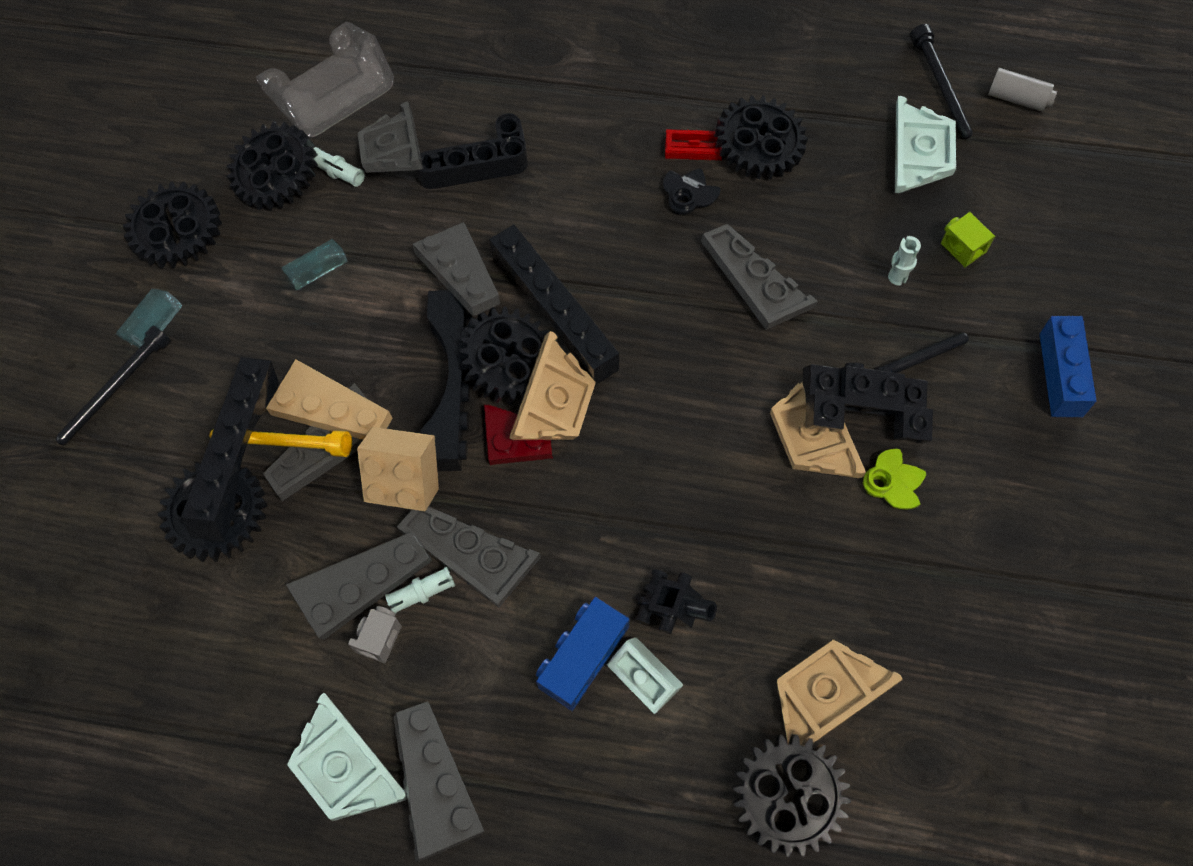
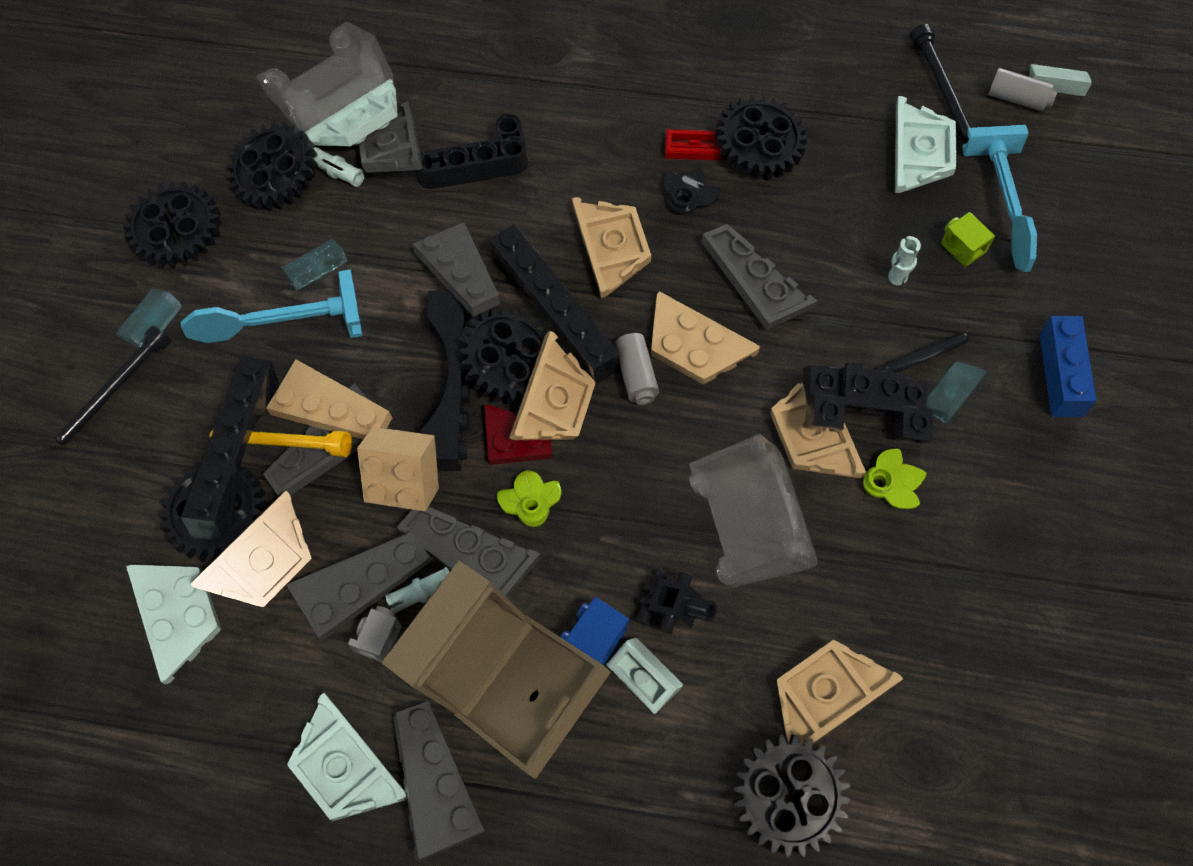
(173, 614): none -> light aqua wing
(220, 324): none -> medium azure piece
(259, 558): none -> wing
(357, 119): none -> light aqua wing
(487, 660): none -> dark tan container
(528, 494): none -> lime plate
(612, 242): none -> tan wing
(636, 368): none -> light grey brick
(695, 342): none -> tan wing
(754, 512): none -> clear windscreen
(954, 390): none -> clear light blue slope
(998, 143): none -> medium azure piece
(1064, 80): none -> light aqua slope

